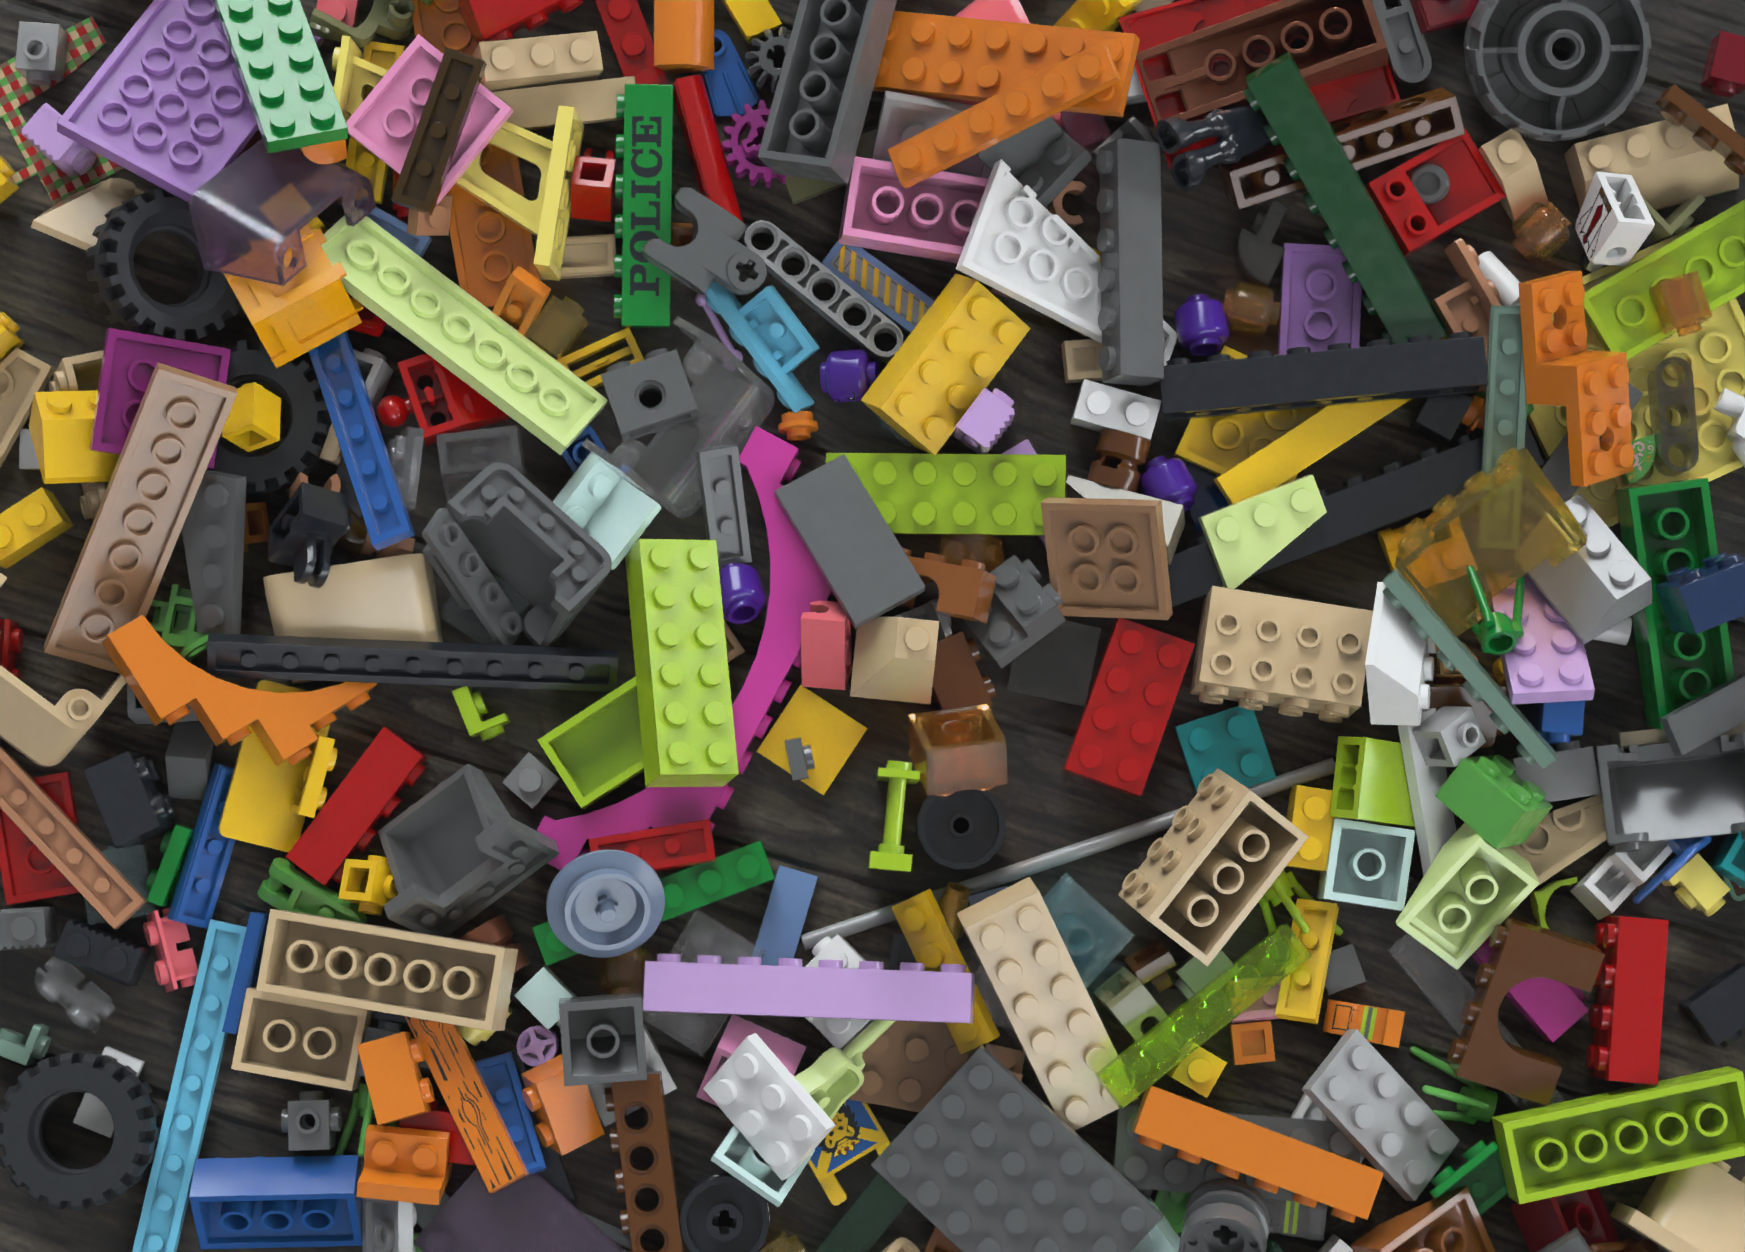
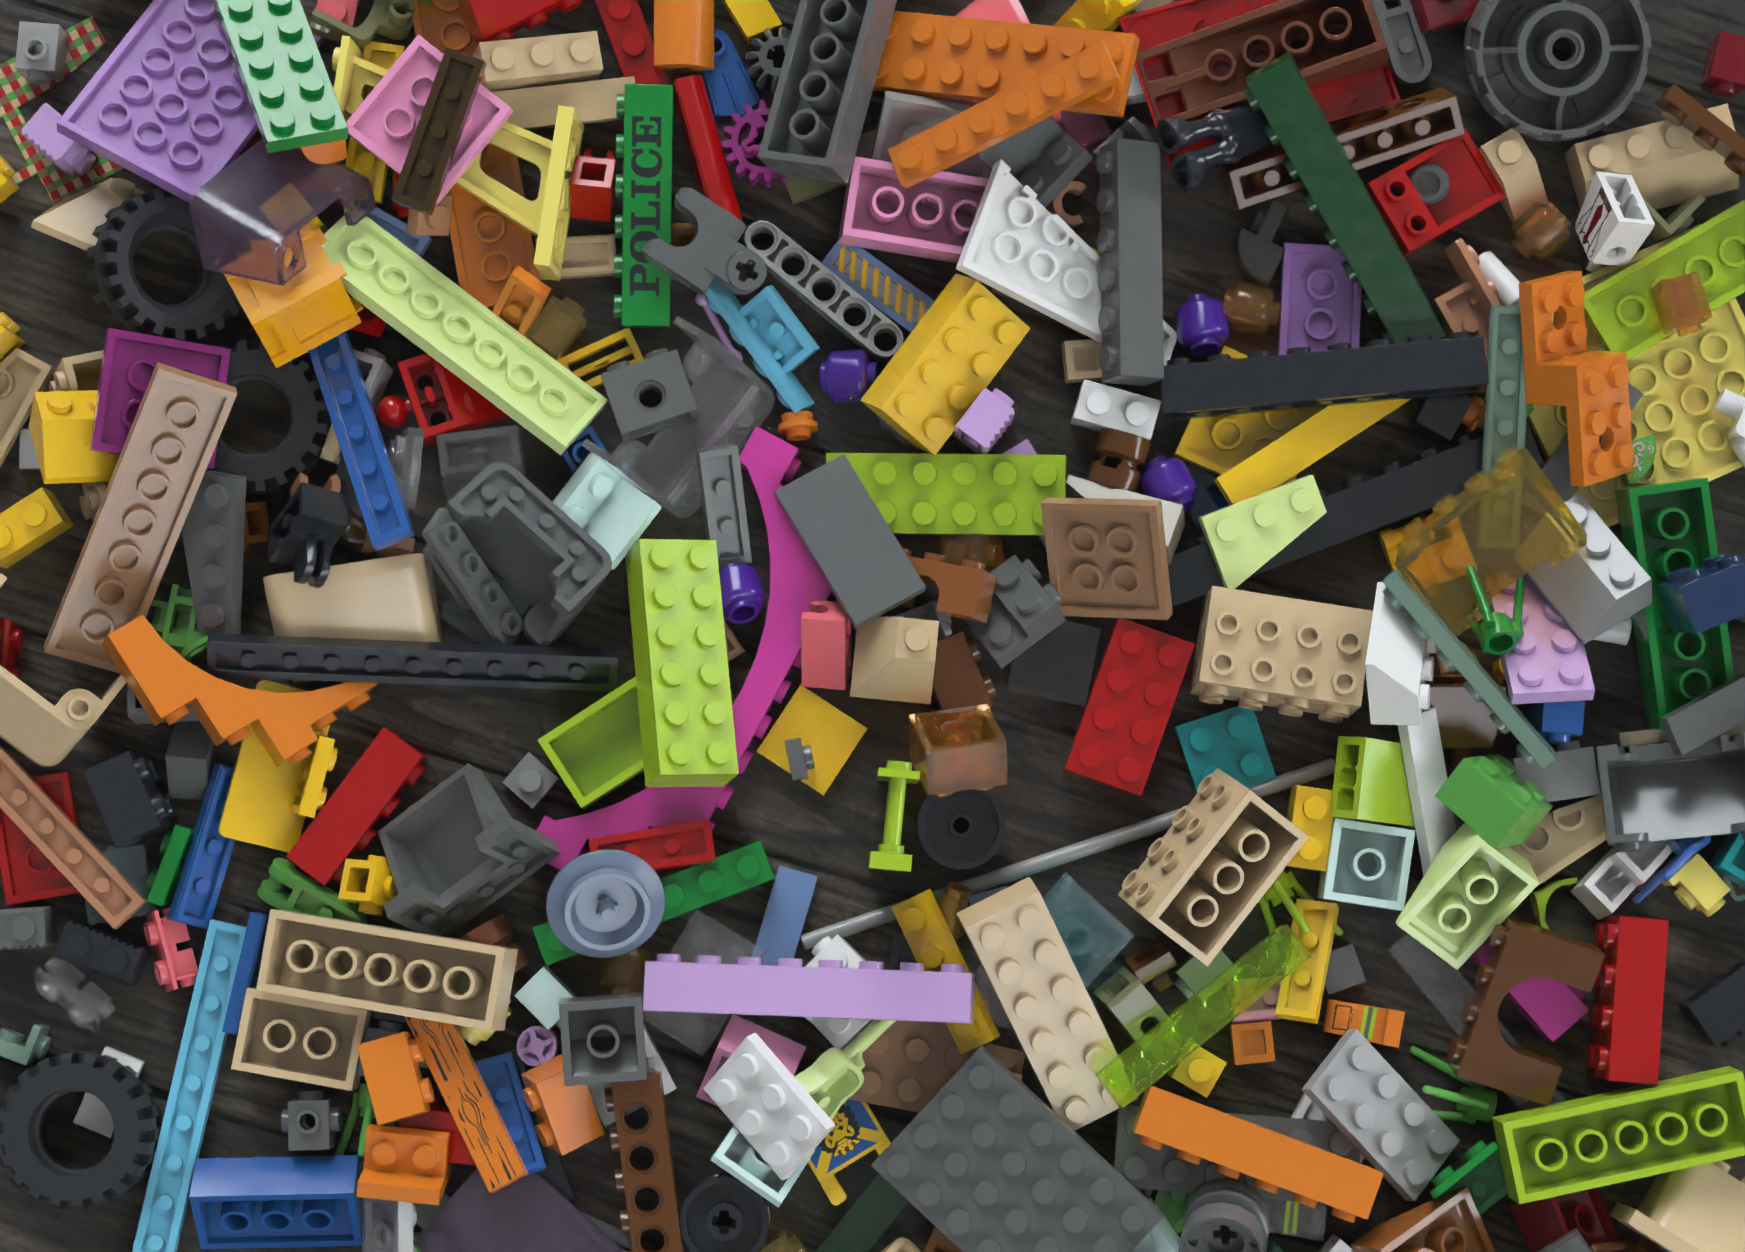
(253, 418): yellow brick -> none
(472, 708): lime bracket -> none
(1449, 736): light grey brick -> none
(1681, 399): clear smoke beam -> none

